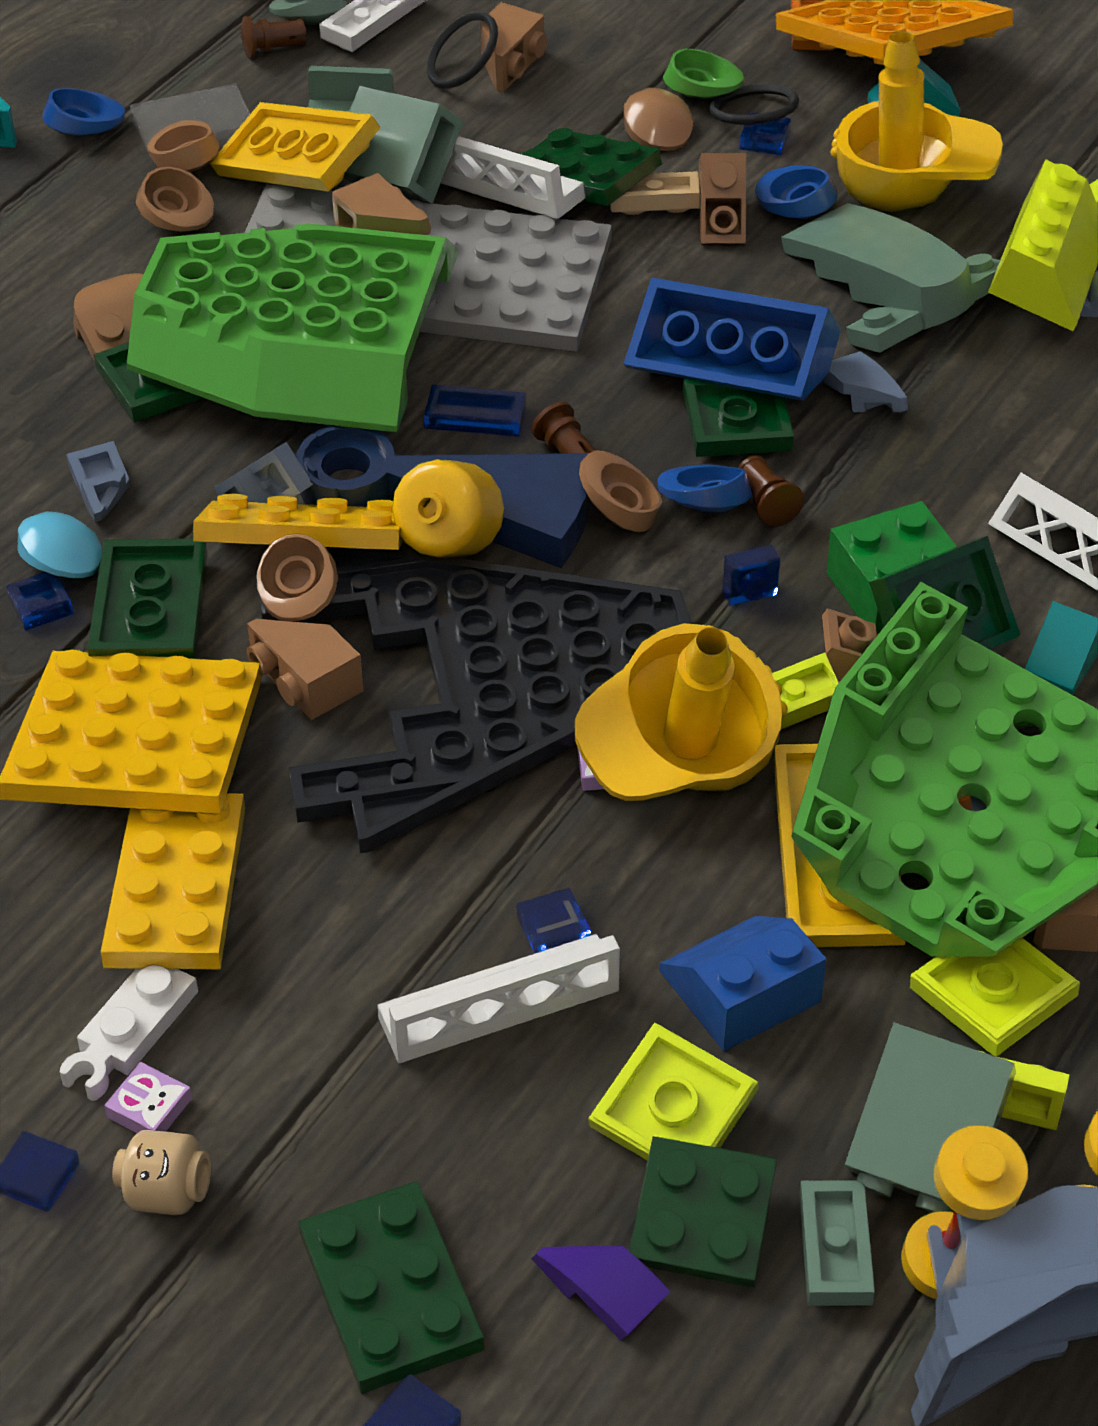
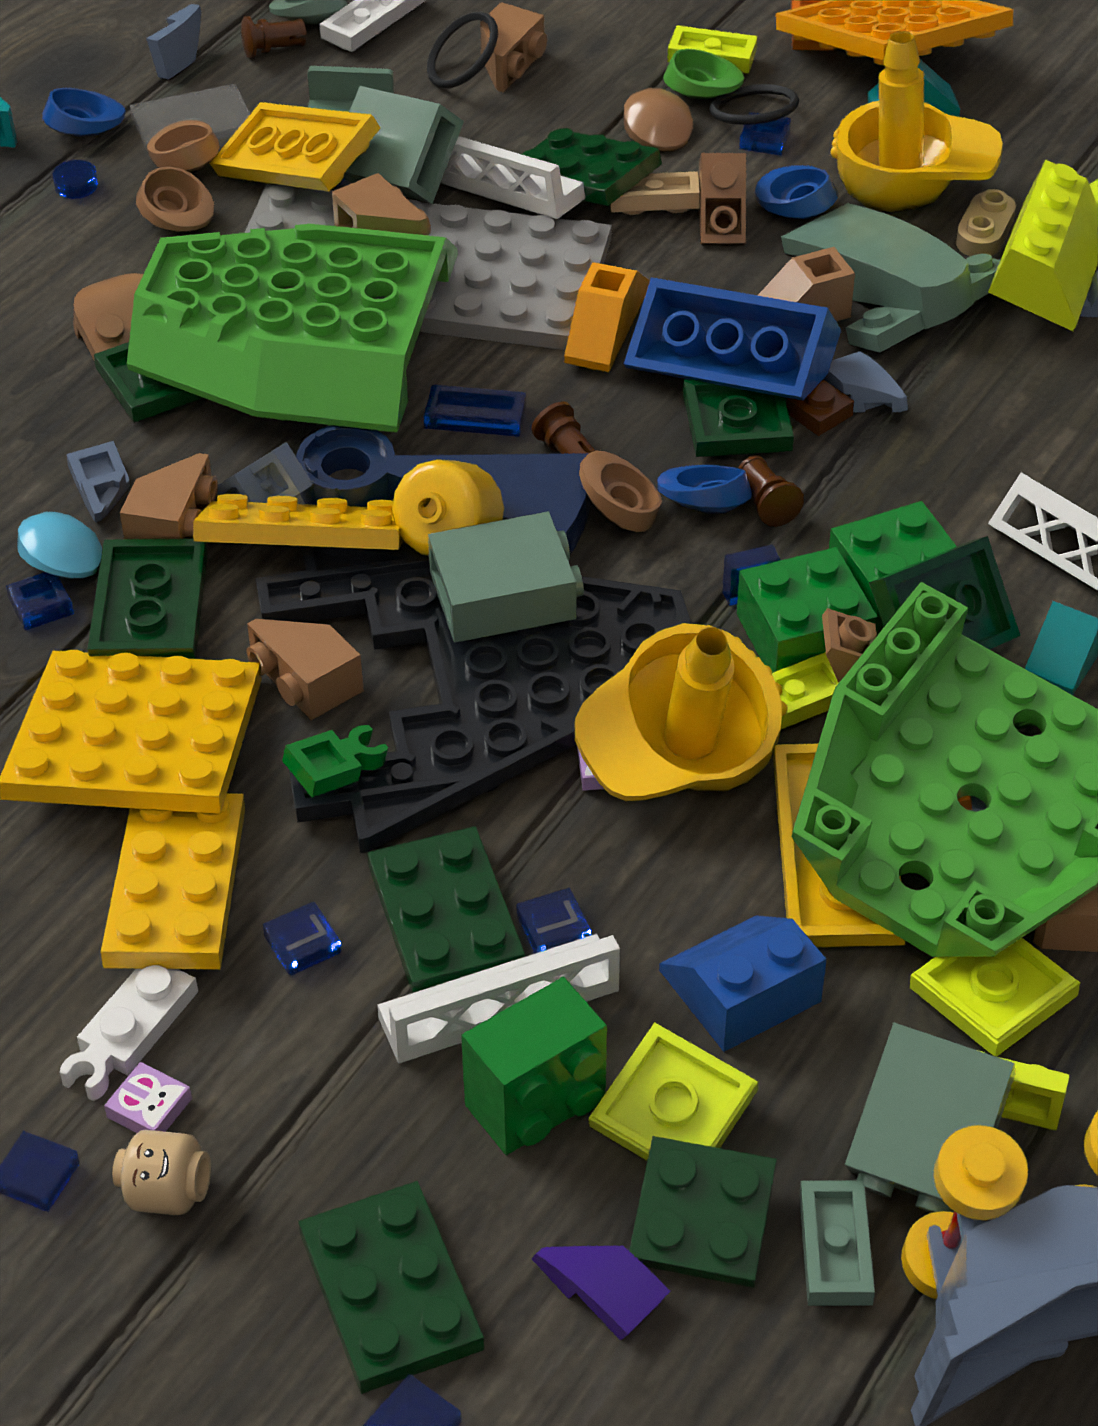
(75, 179): none -> clear blue tile
(169, 500): none -> medium nougat slope
(177, 43): none -> sand blue slope
(296, 578): medium nougat hat -> none
(302, 938): none -> clear blue tile
(330, 763): none -> green plate
(444, 907): none -> dark green plate
(504, 576): none -> sand green brick
(535, 1065): none -> green brick
(603, 315): none -> light orange slope
(734, 47): none -> neon yellow plate
(786, 600): none -> green brick
(817, 280): none -> medium nougat slope
(821, 408): none -> reddish brown plate
(986, 223): none -> tan plate

